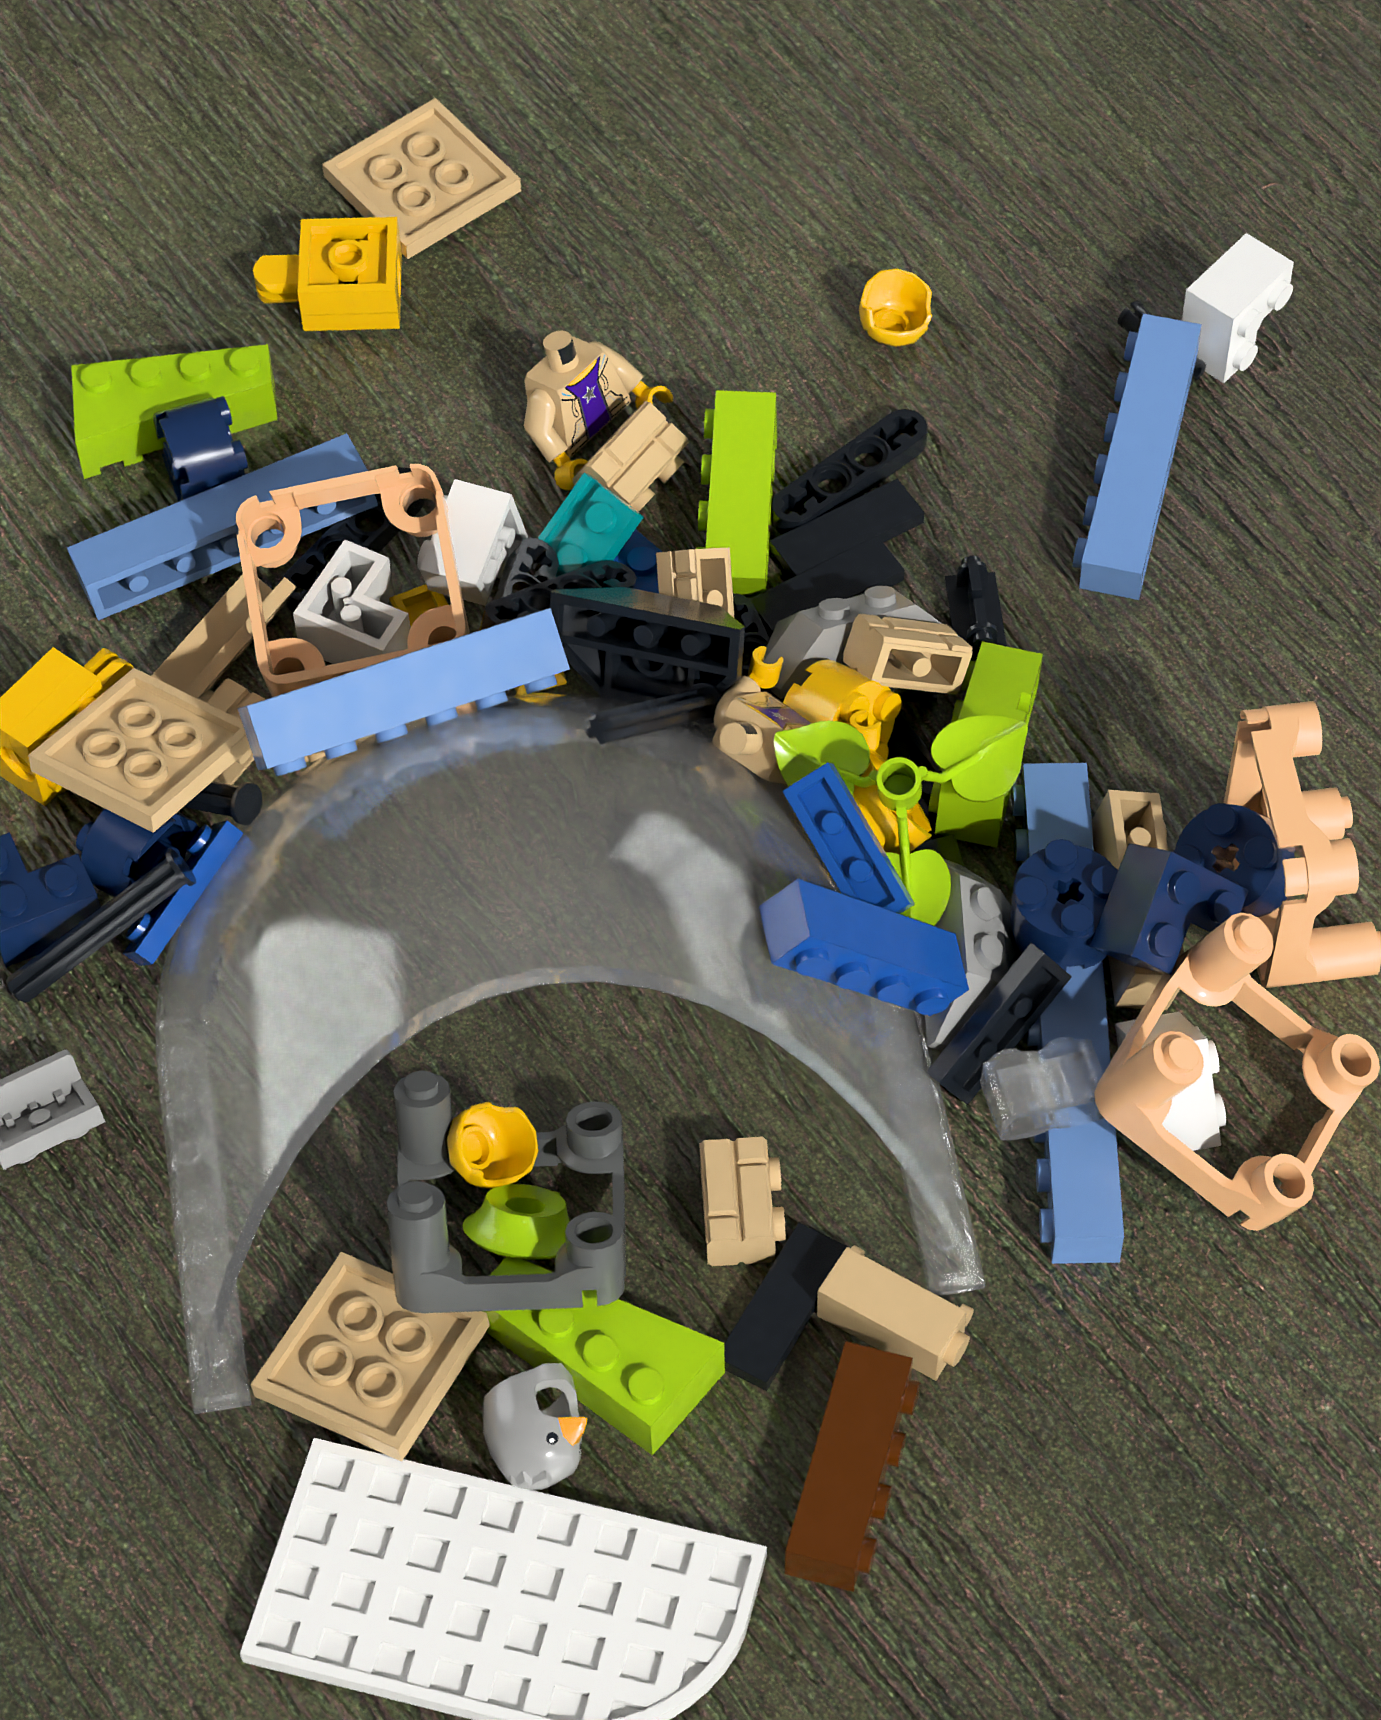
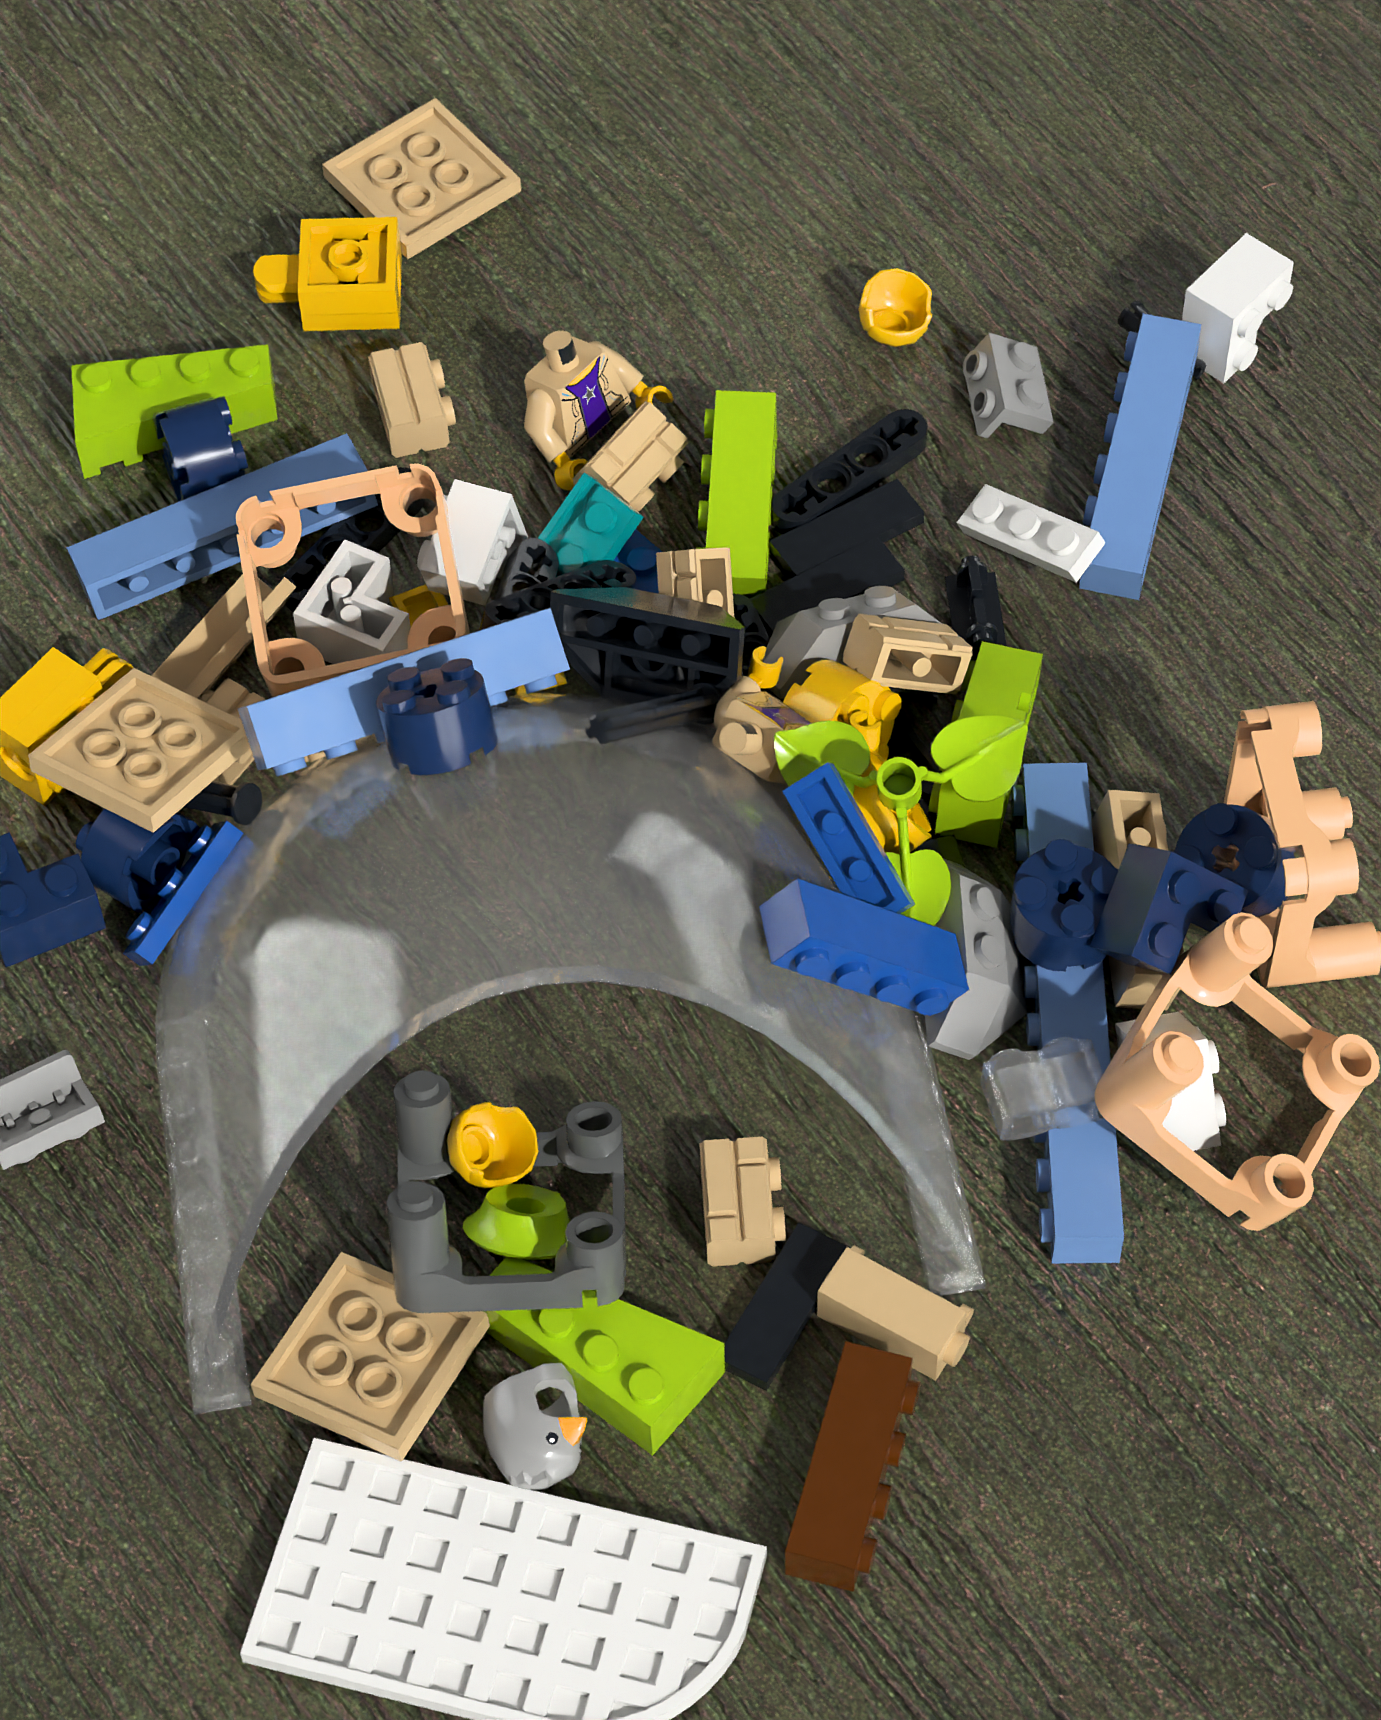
(101, 927): black axle -> none
(410, 399): none -> tan brick
(436, 717): none -> dark blue brick
(999, 1021): black plate -> none
(1006, 386): none -> light grey bracket
(1031, 533): none -> white plate

